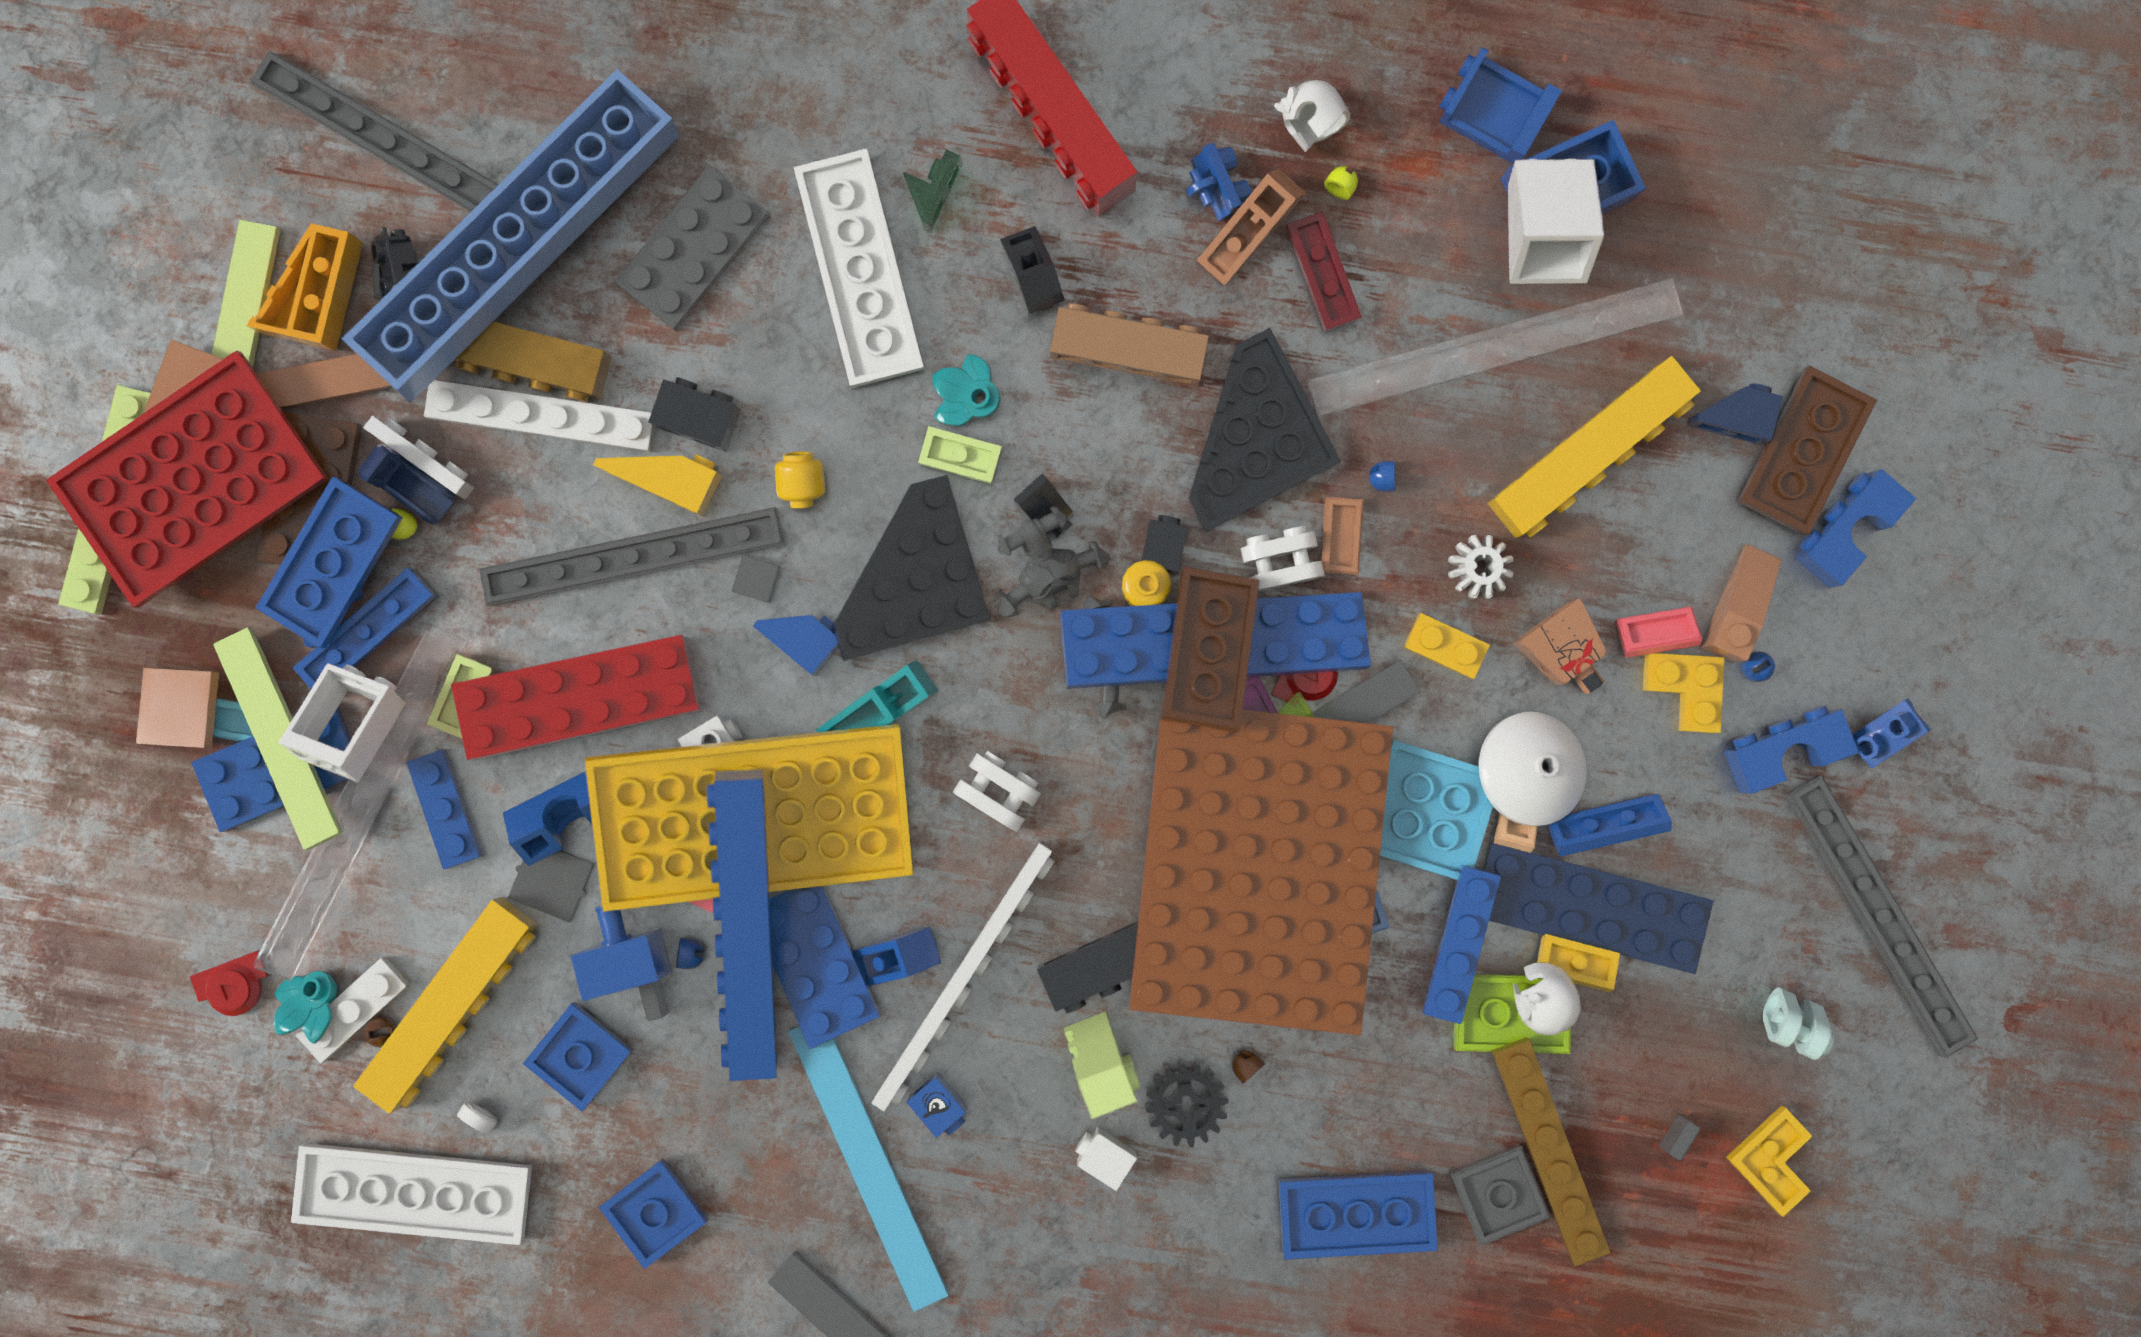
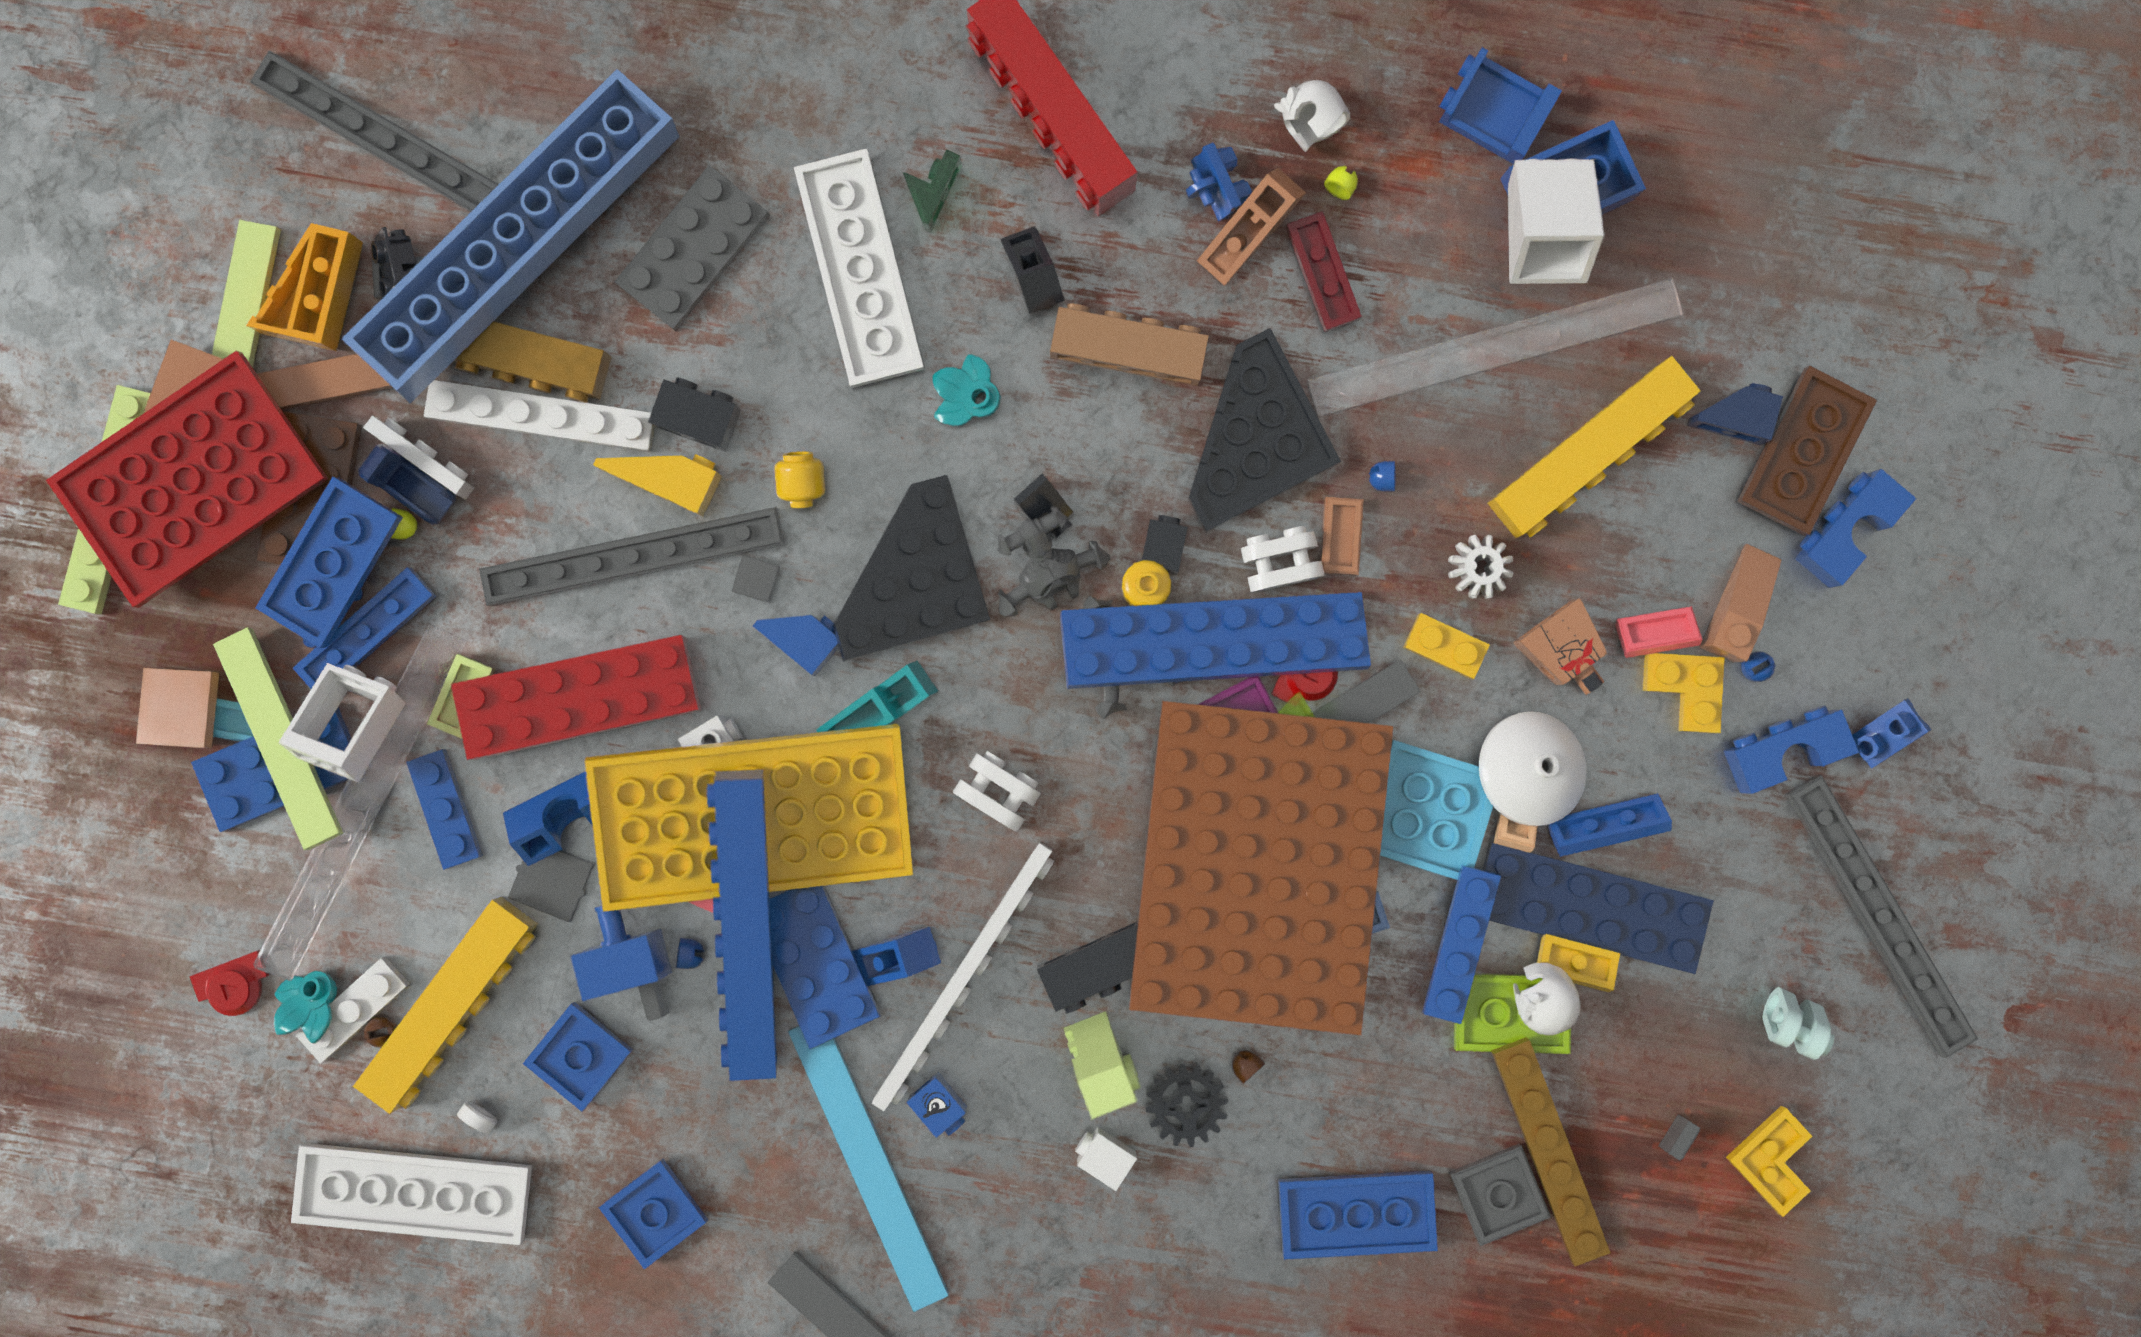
(960, 455): yellowish green plate -> none
(1210, 649): reddish brown plate -> none

